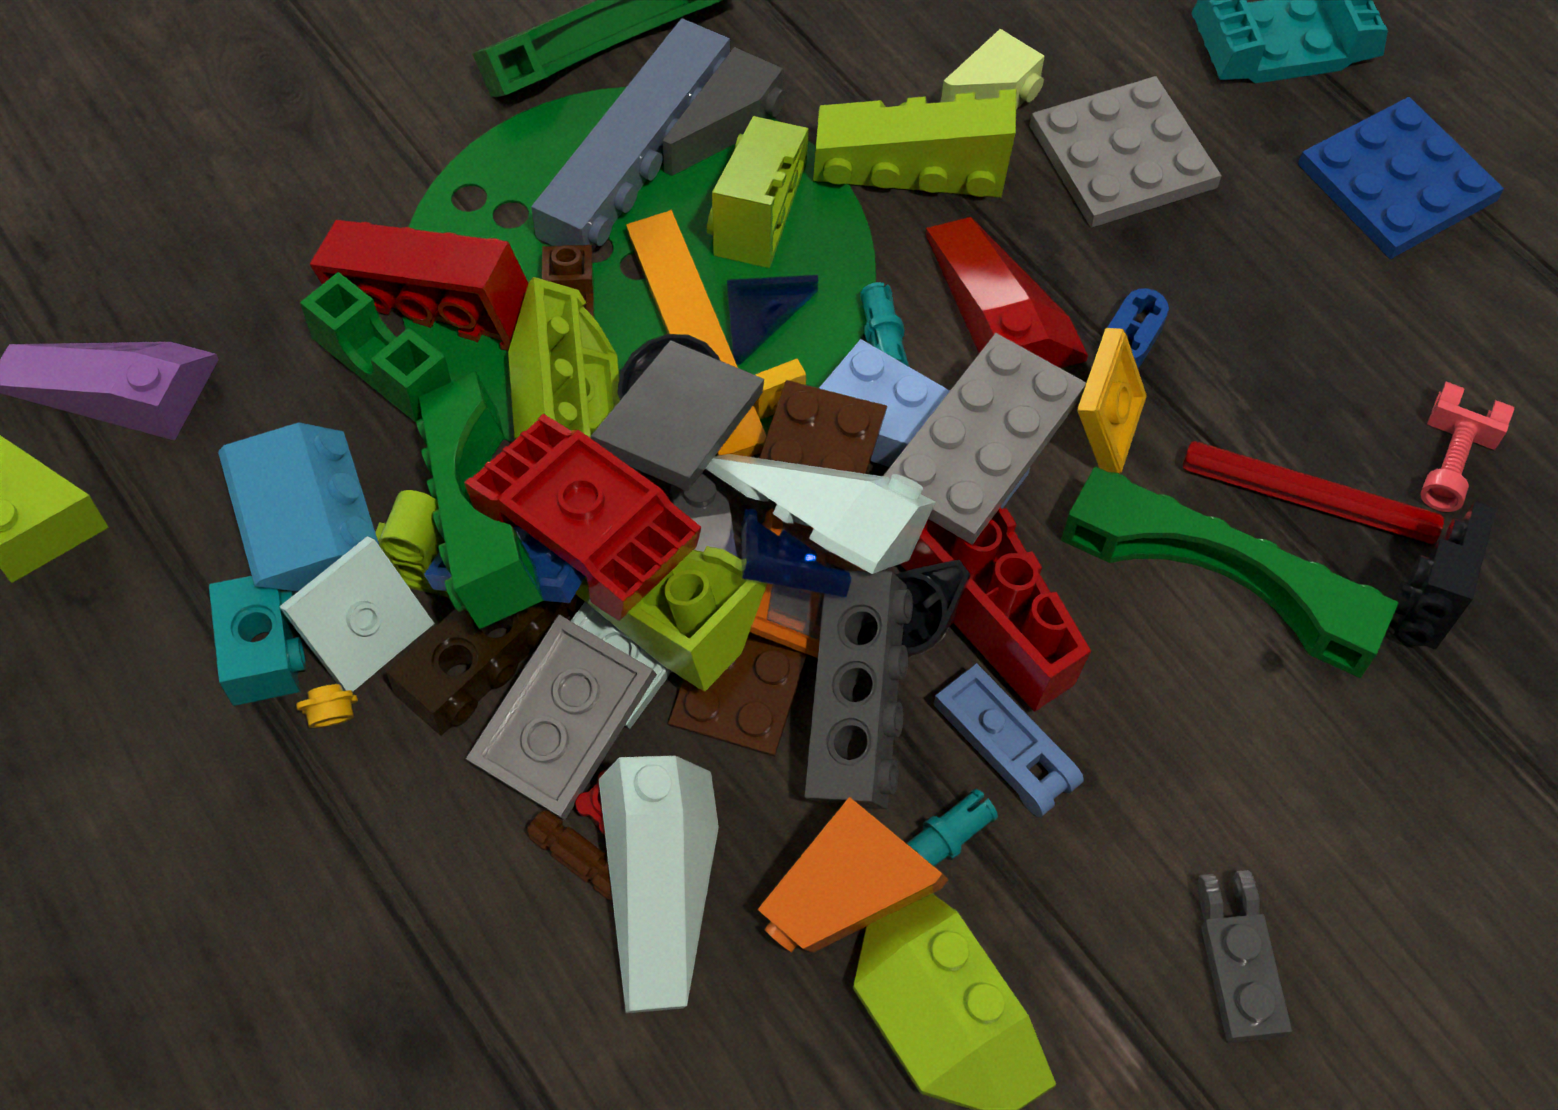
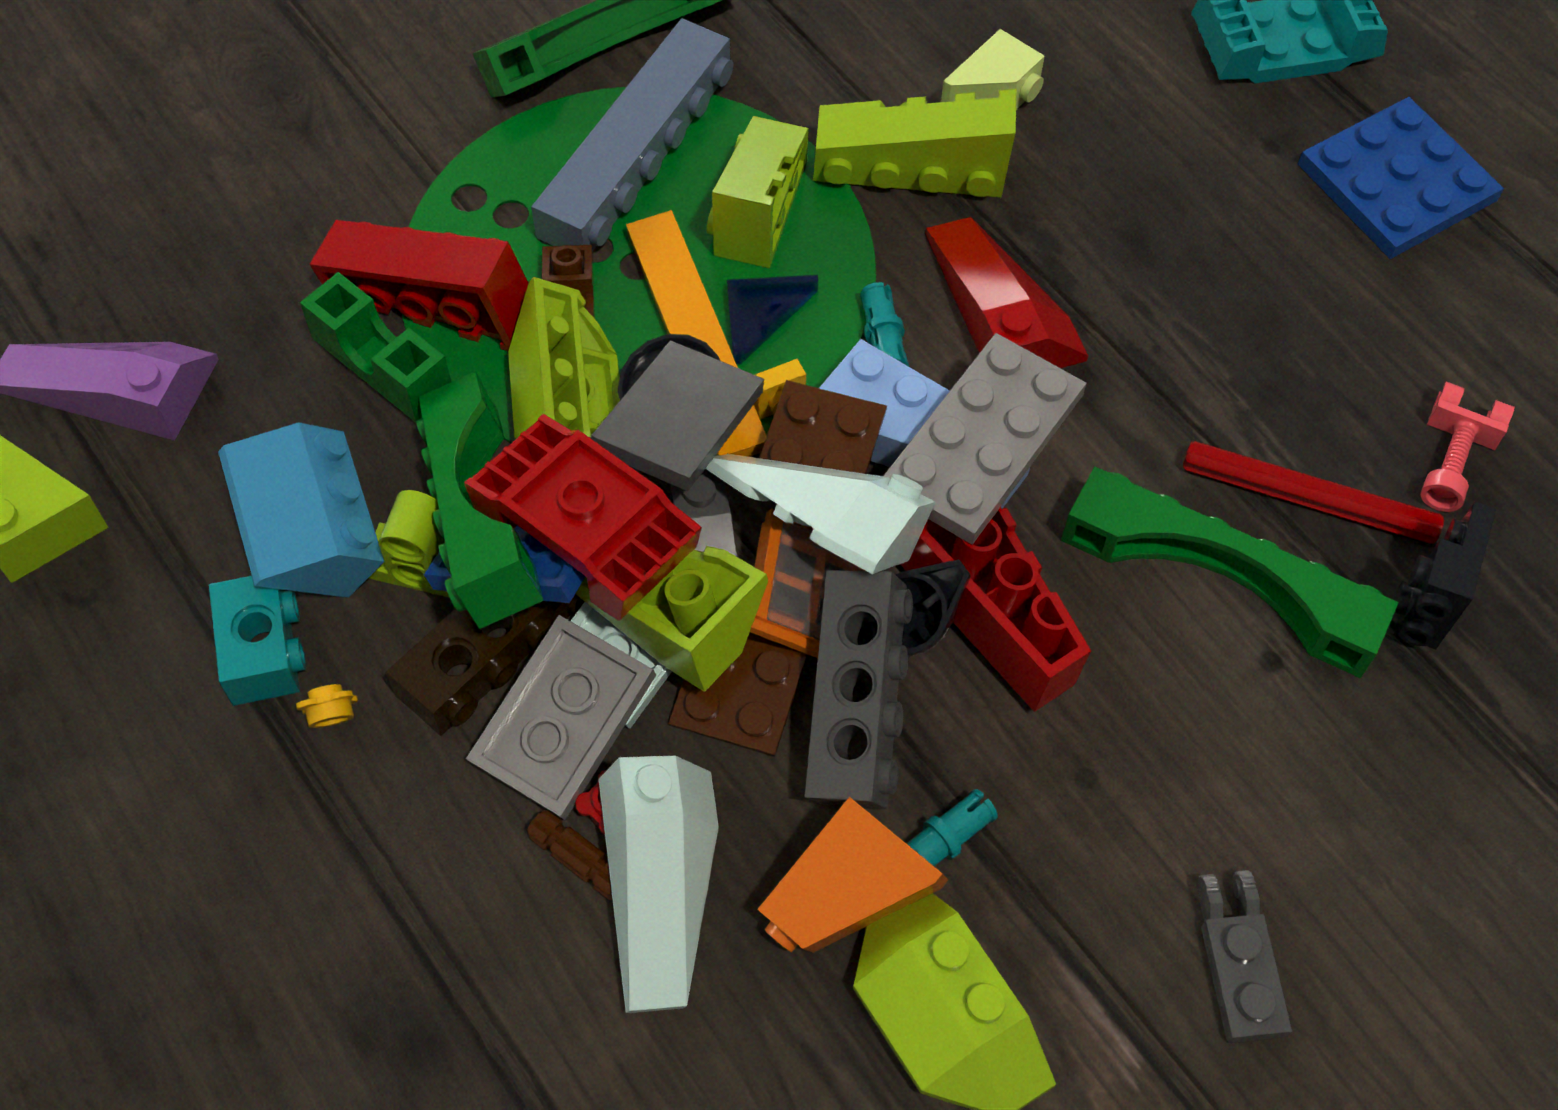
(357, 614): light aqua plate -> none
(723, 109): dark grey slope -> none
(786, 561): clear blue tile -> none
(1008, 739): medium blue plate -> none
(1112, 401): yellow tile -> none
(1124, 151): light grey plate -> none
(1144, 334): blue beam -> none

